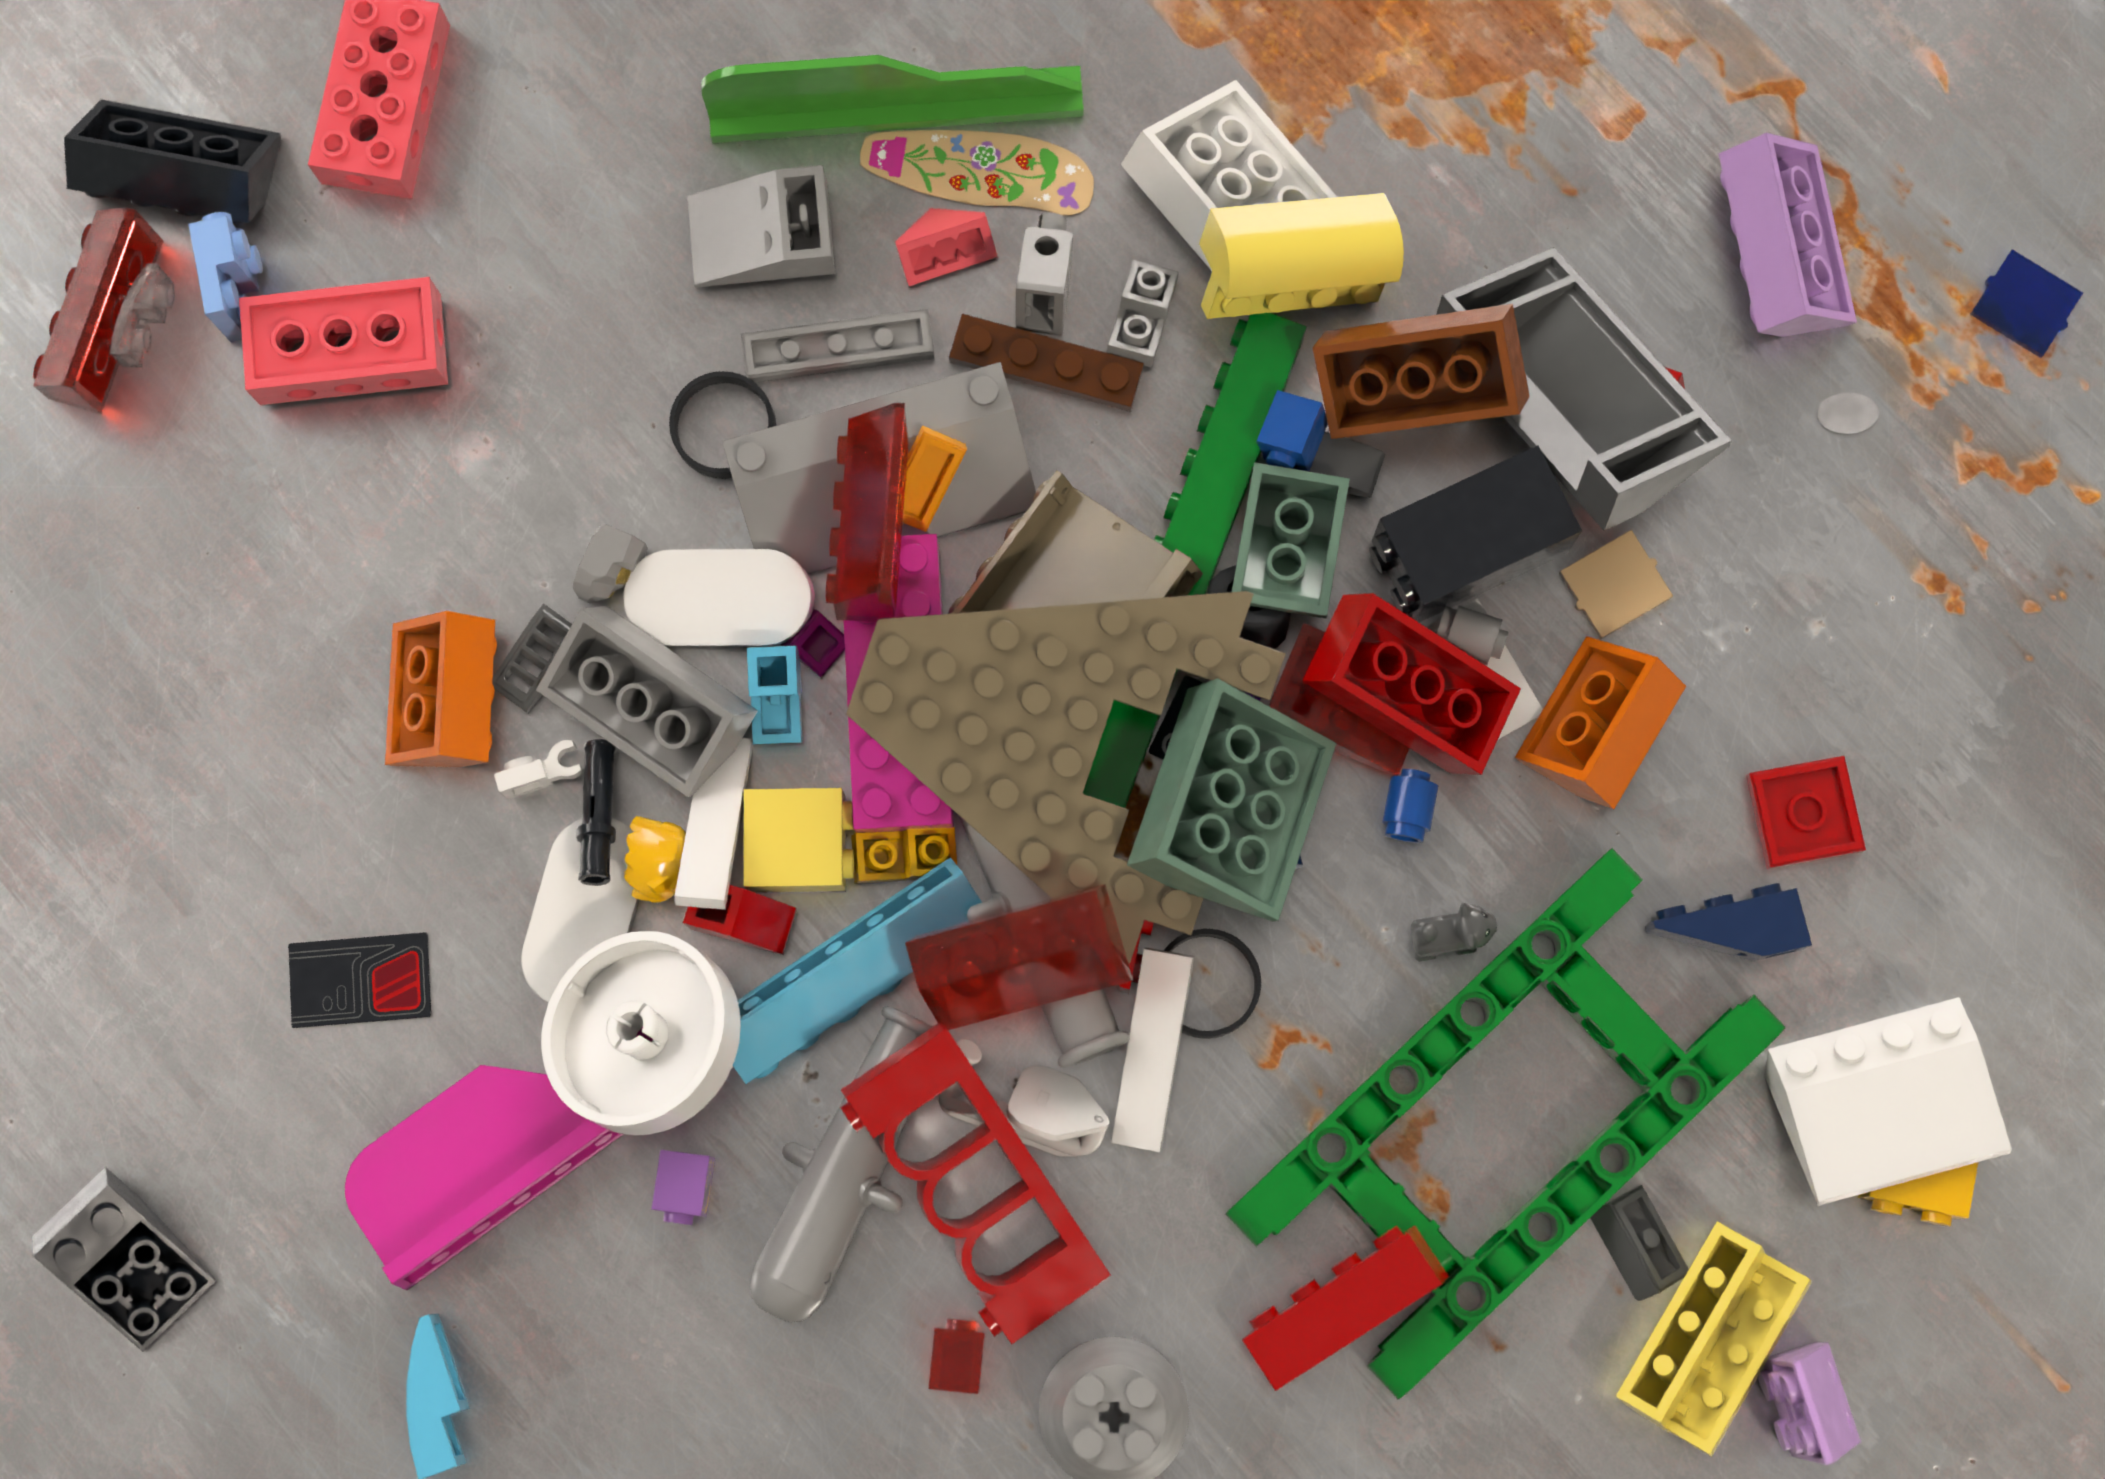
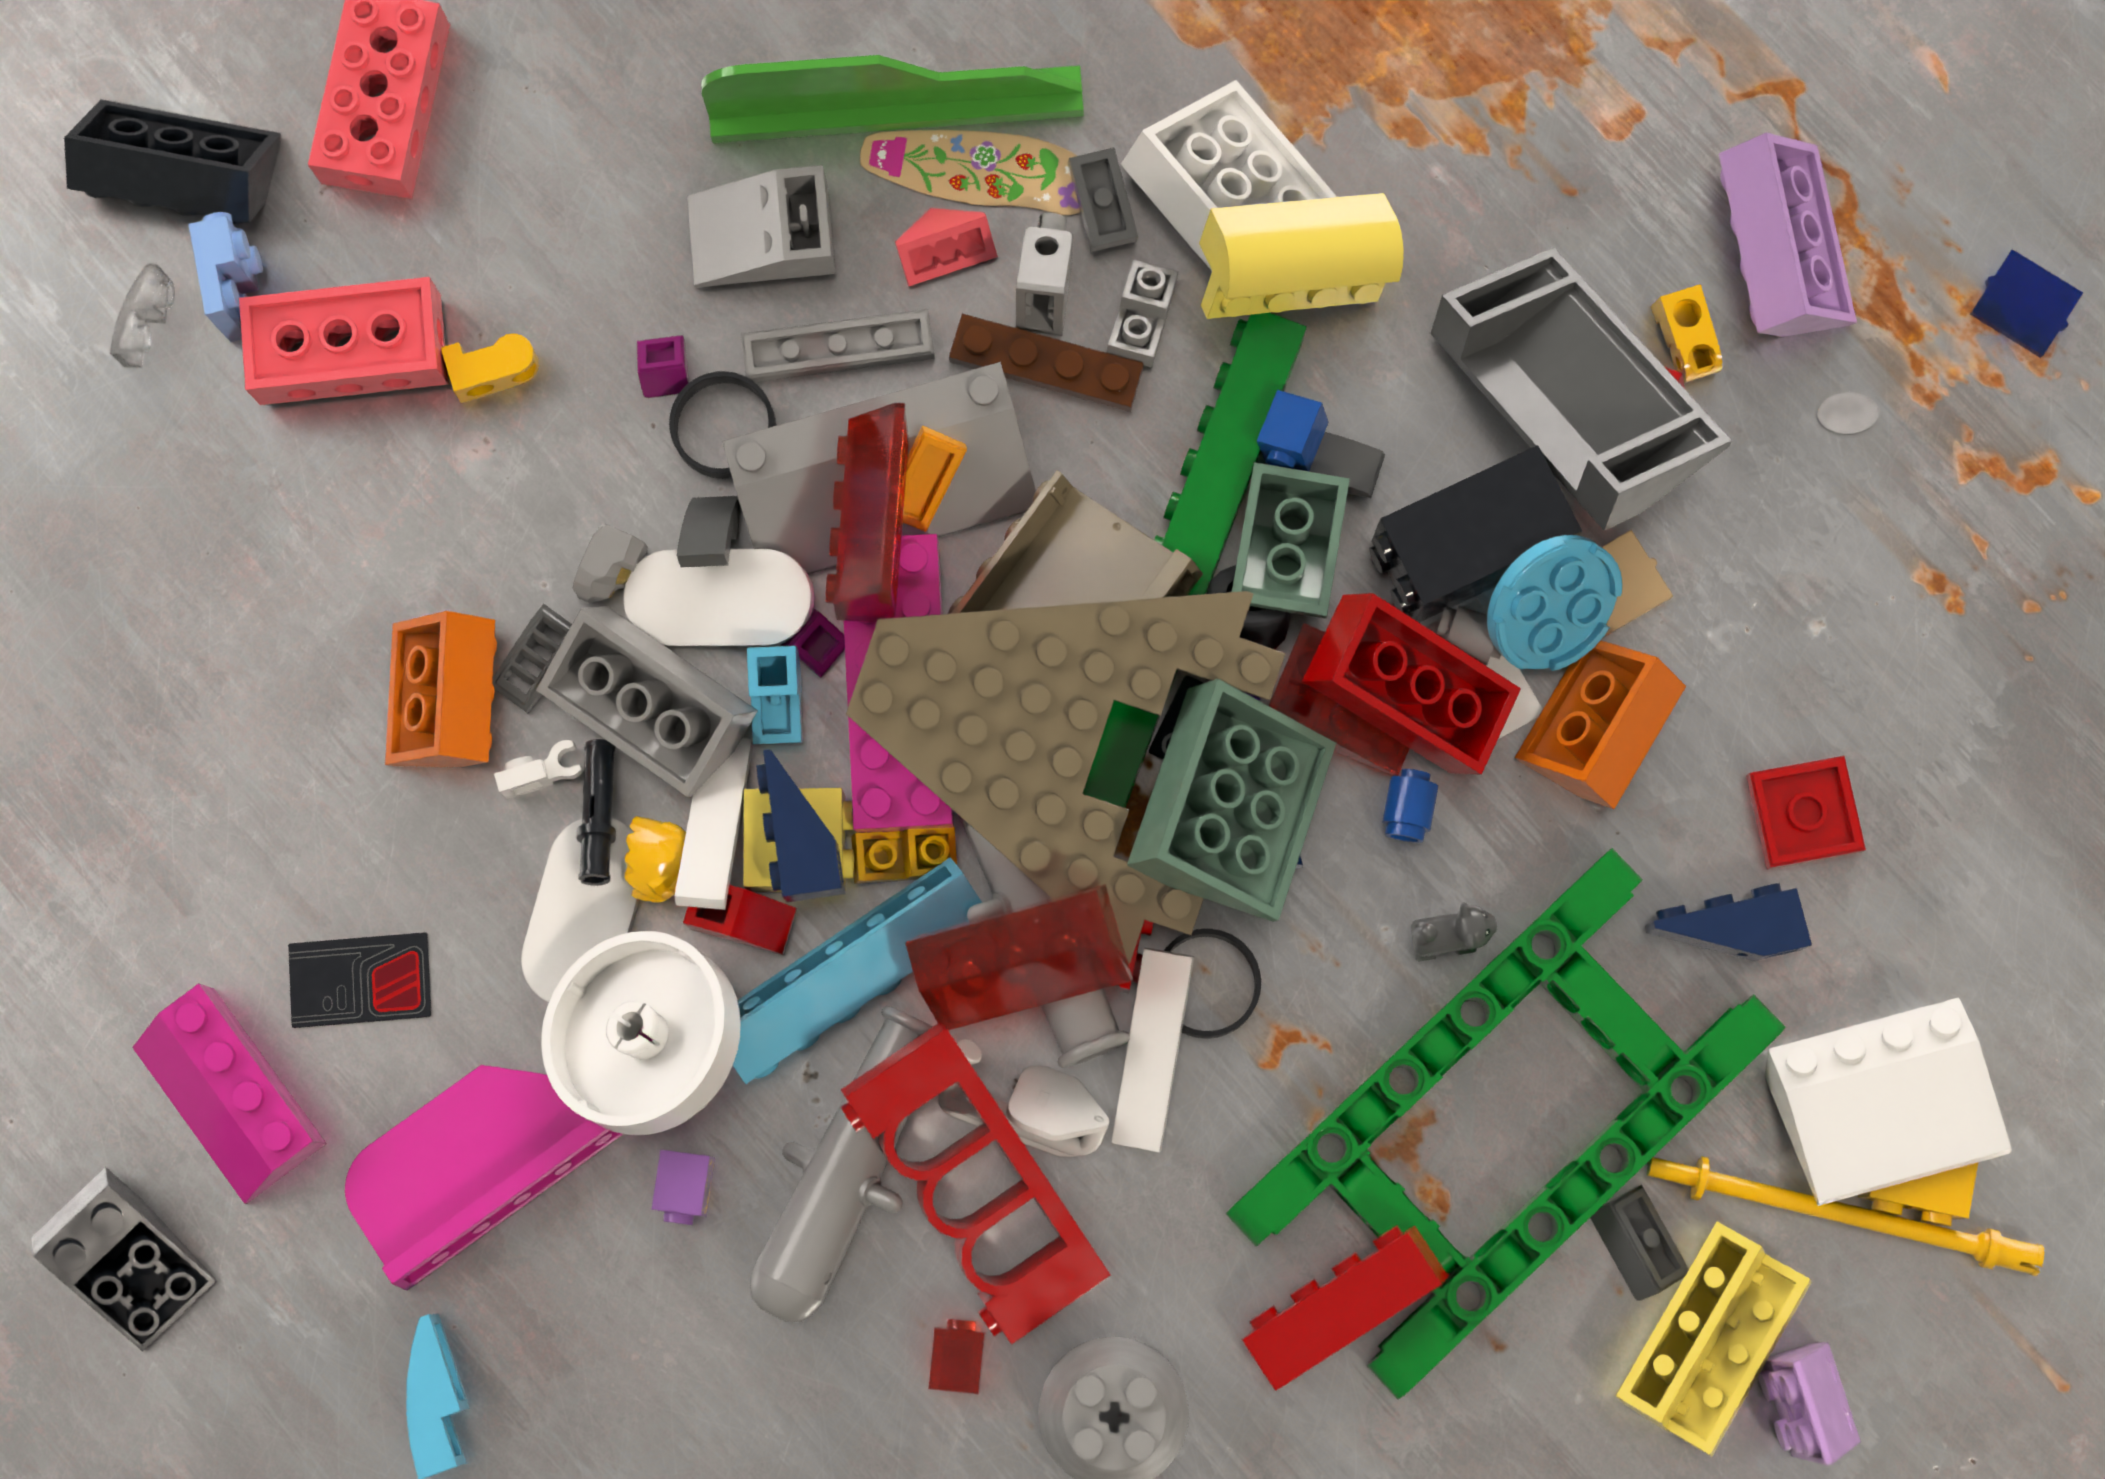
(78, 356): clear red slope -> none
(227, 1092): none -> dark pink slope
(492, 368): none -> yellow leg
(662, 366): none -> magenta slope
(708, 531): none -> dark grey slope
(805, 849): none -> dark blue slope
(1102, 199): none -> dark grey plate
(1421, 371): dark orange brick -> none
(1554, 603): none -> medium azure tile
(1688, 332): none -> yellow leg
(1987, 1247): none -> yellow bar

